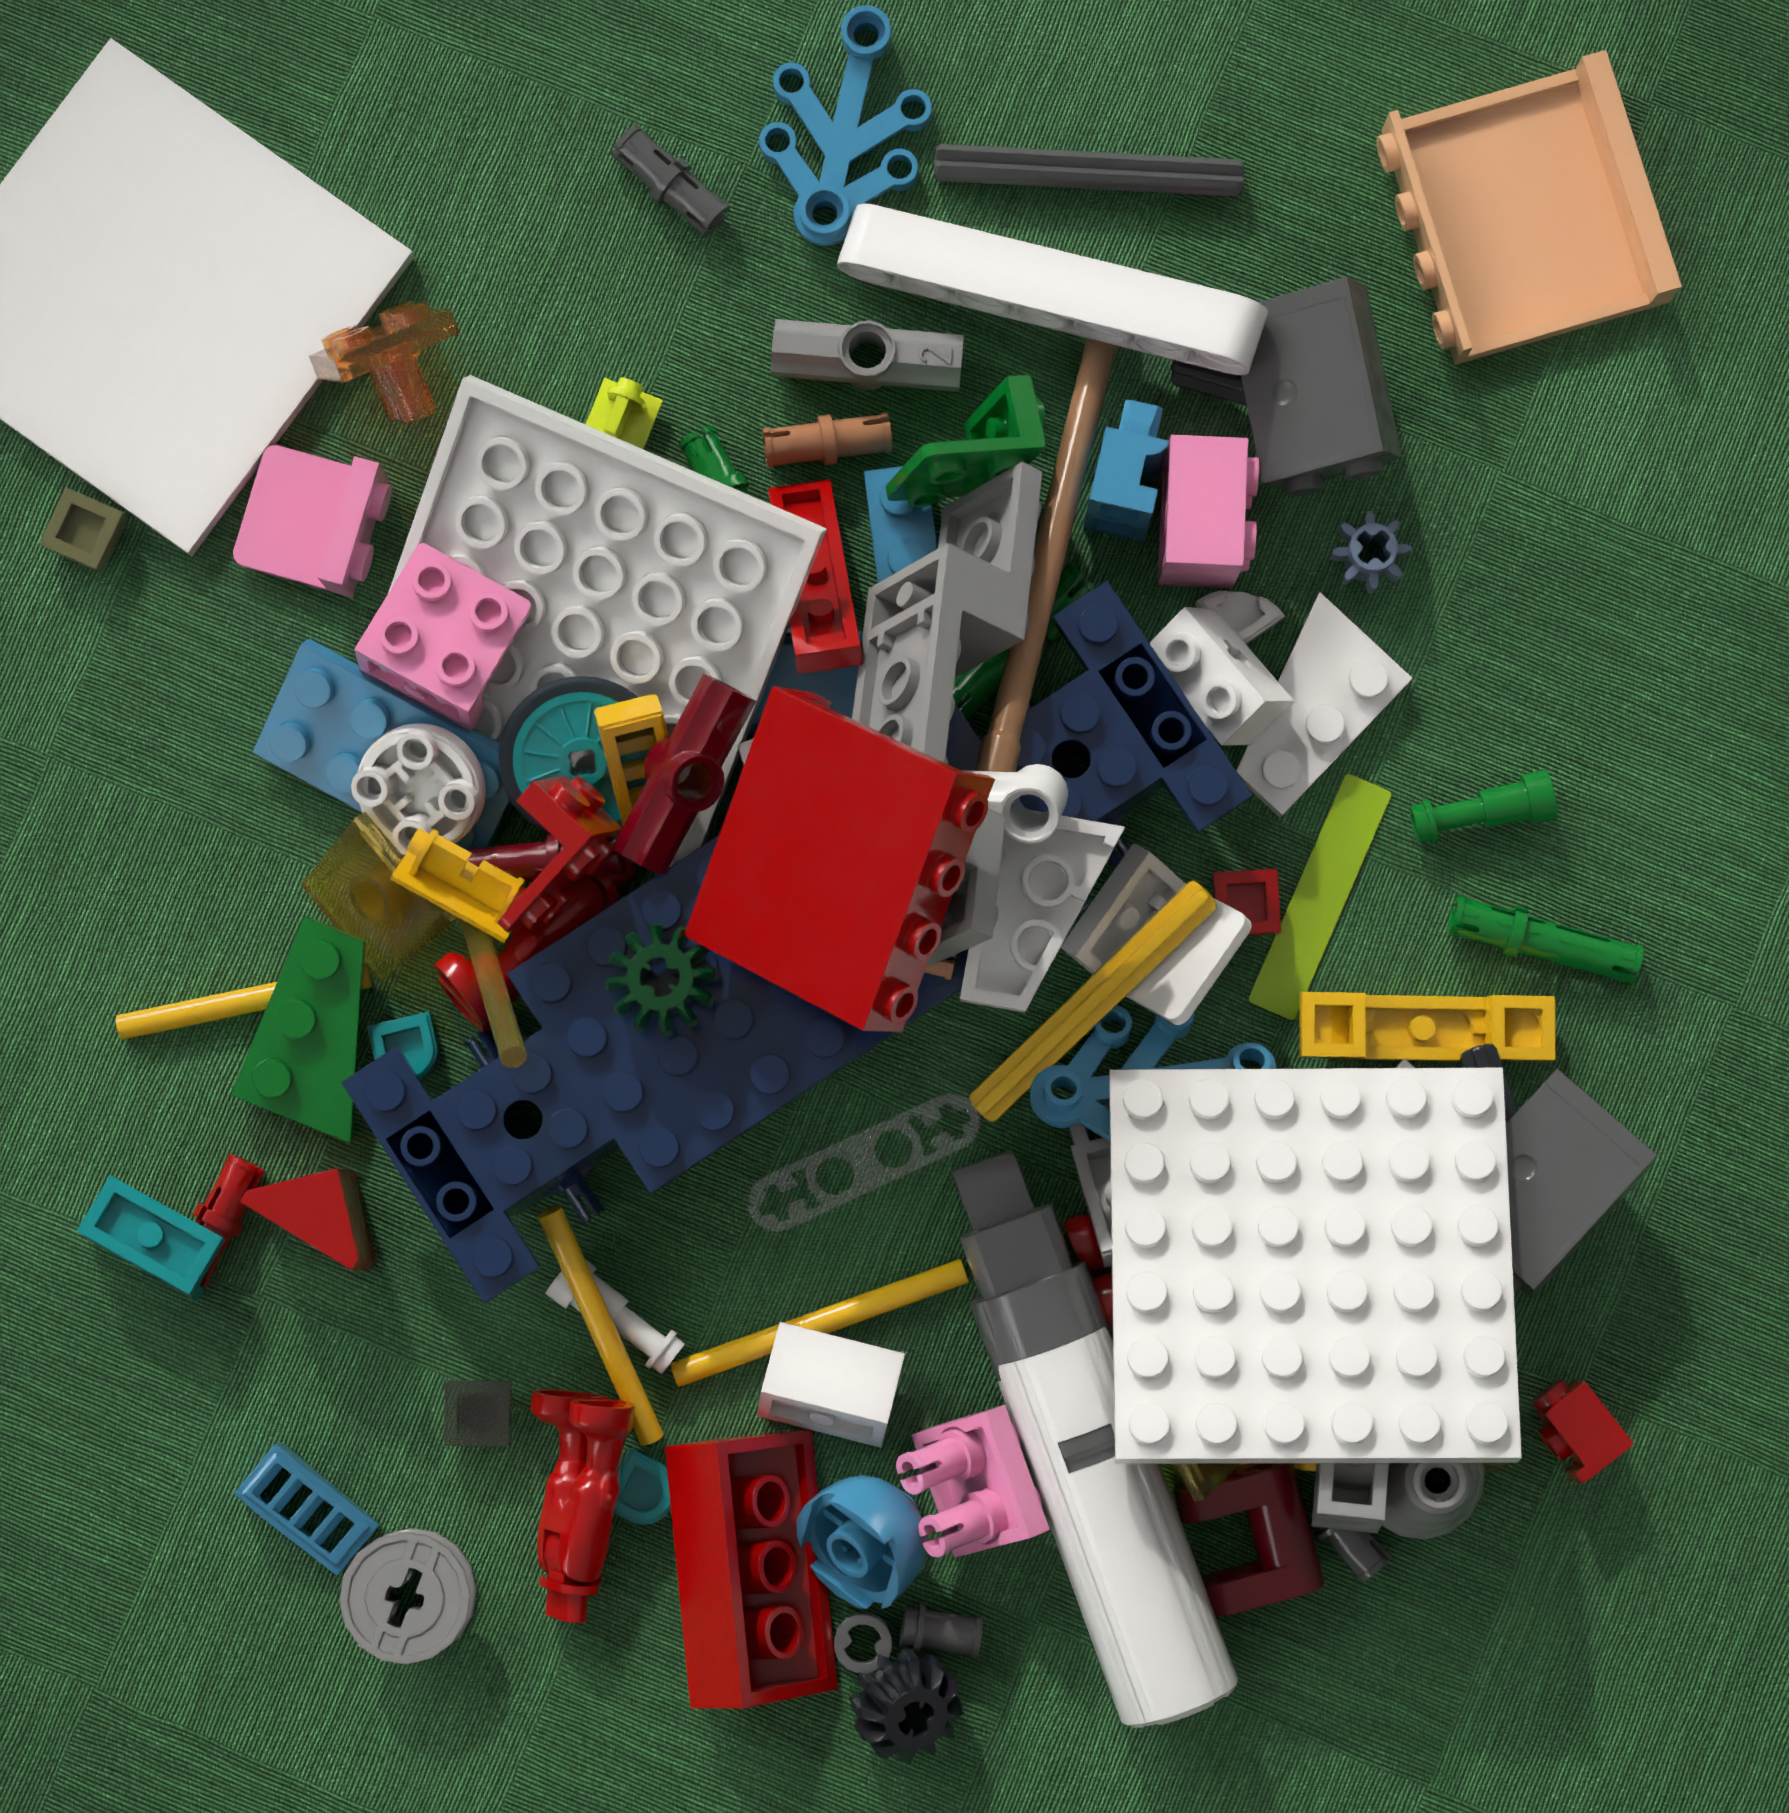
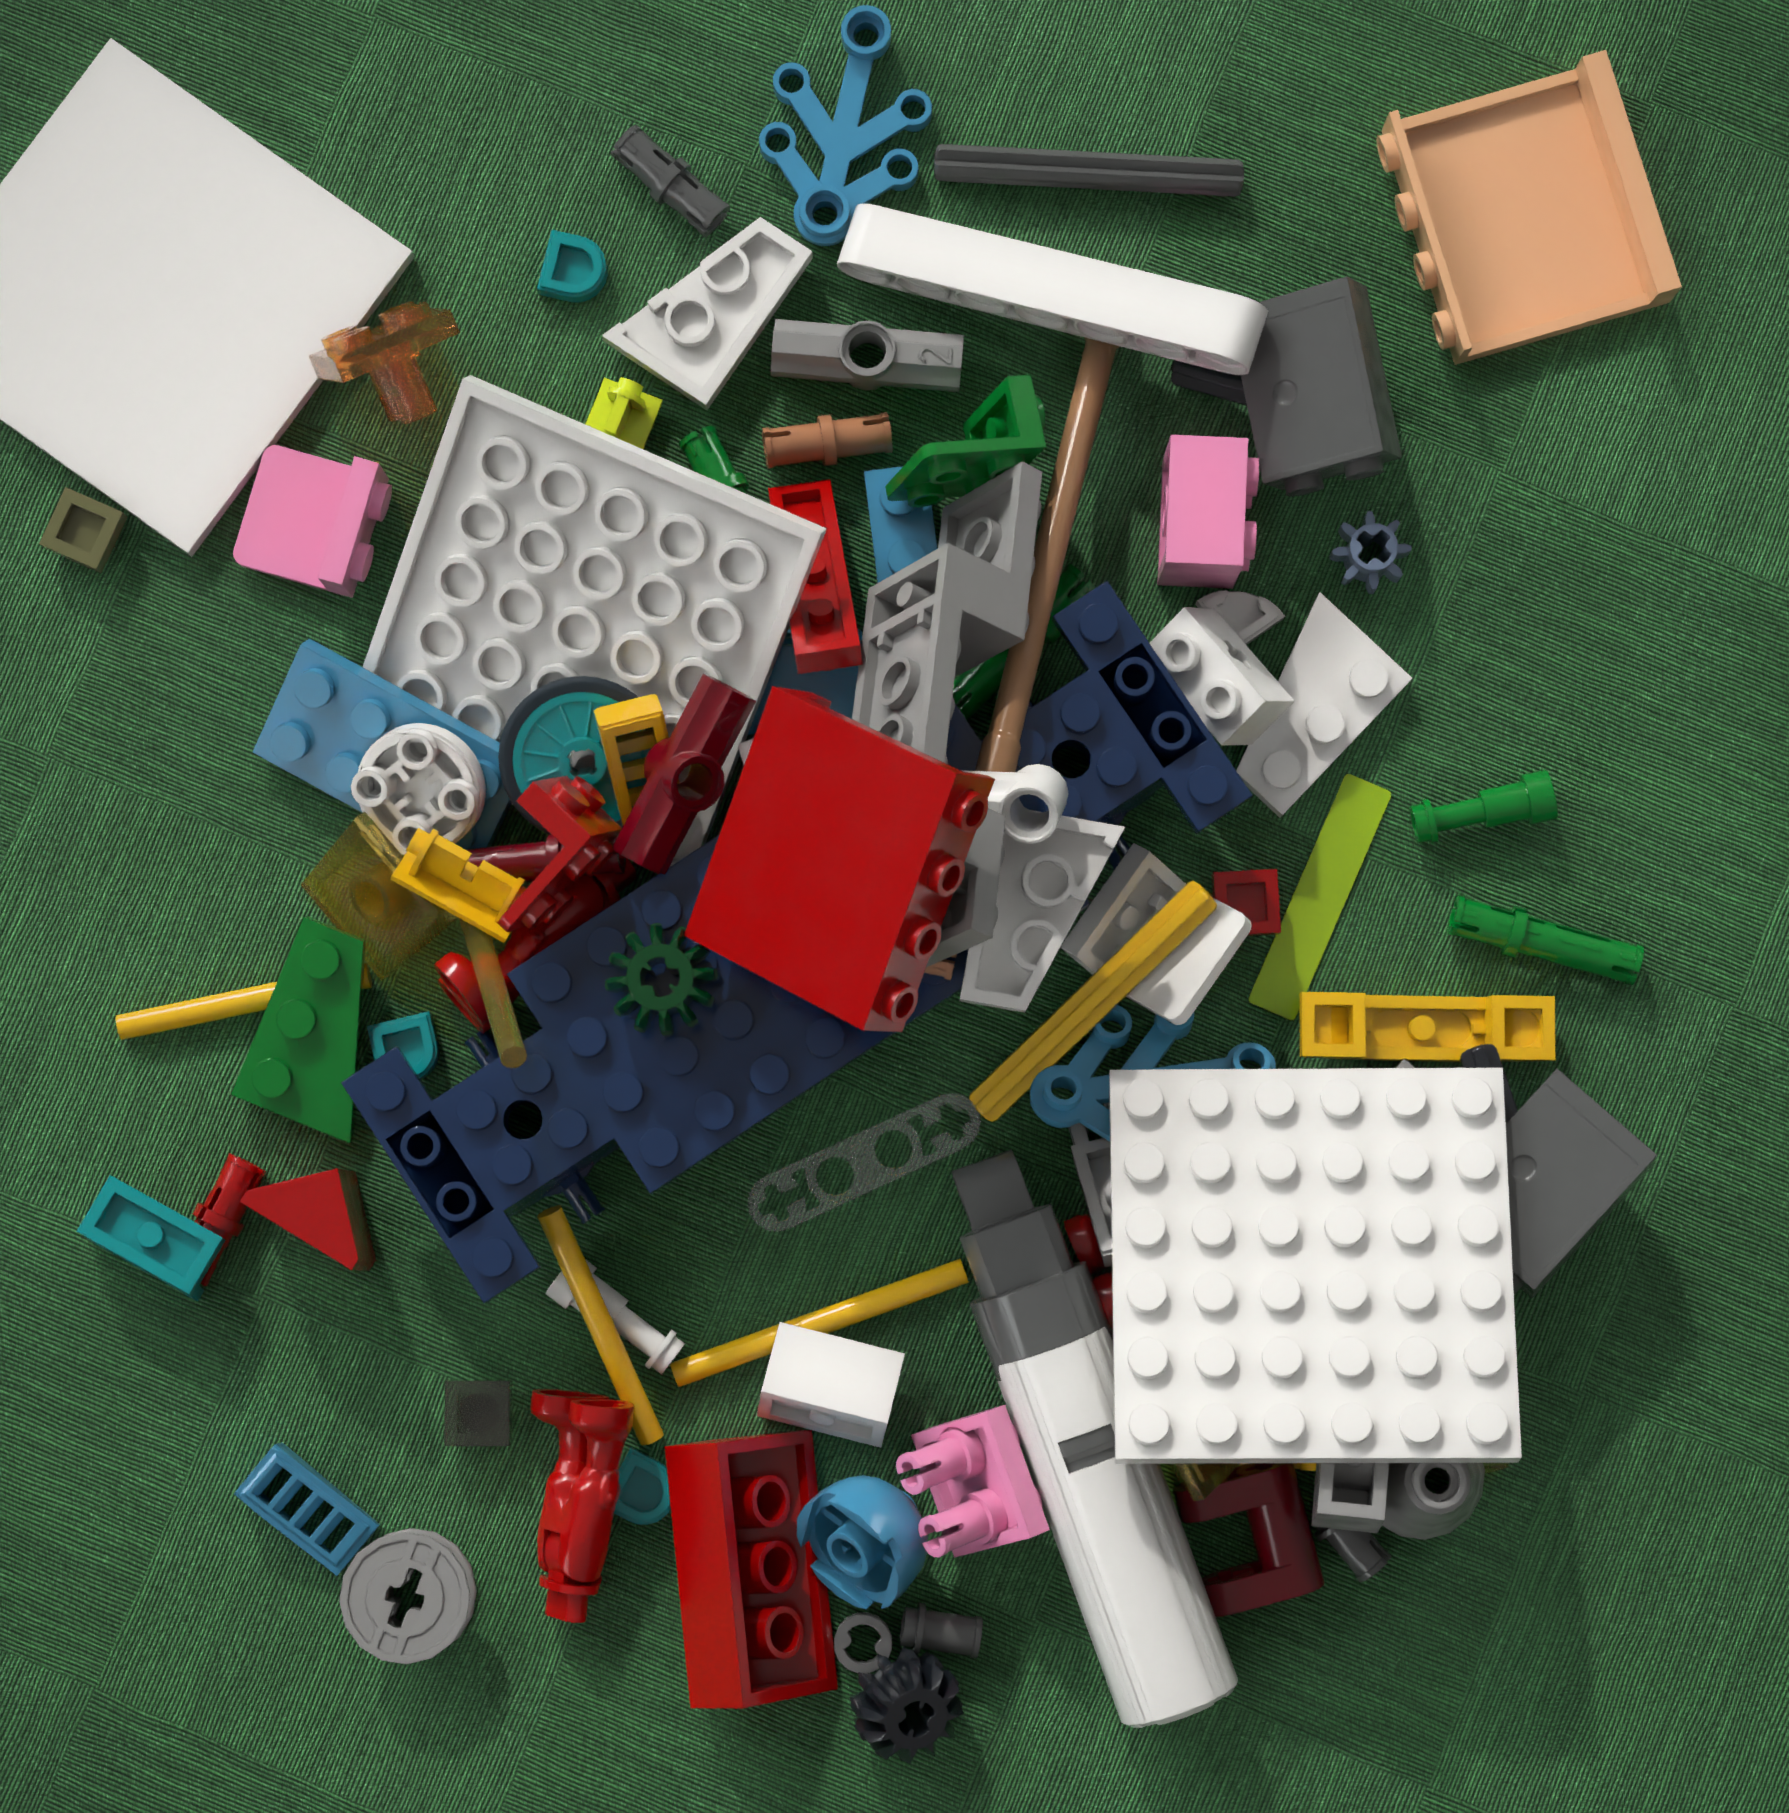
(441, 634): bright pink bracket -> none
(572, 268): none -> teal tile
(715, 313): none -> white wing
(1125, 460): dark azure hips -> none
(1579, 1428): red brick -> none

